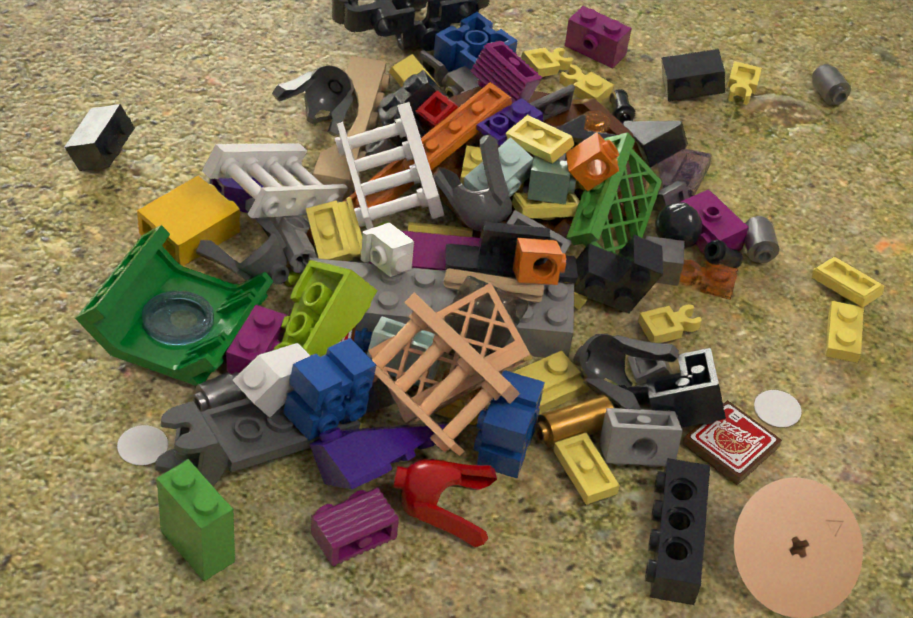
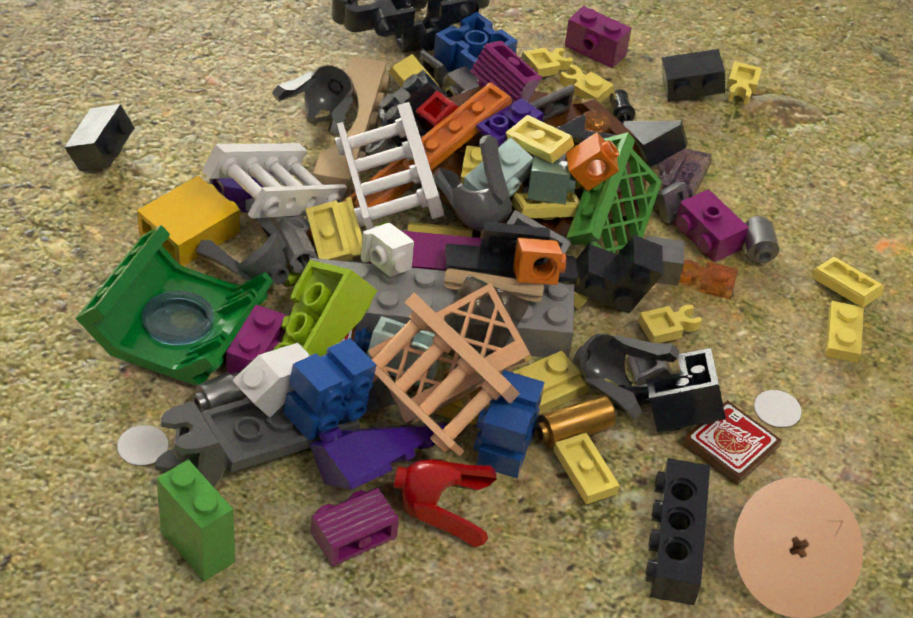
(623, 429): light grey brick -> none
(680, 223): black hair -> none
(718, 253): black pin -> none
(831, 84): flat silver brick -> none

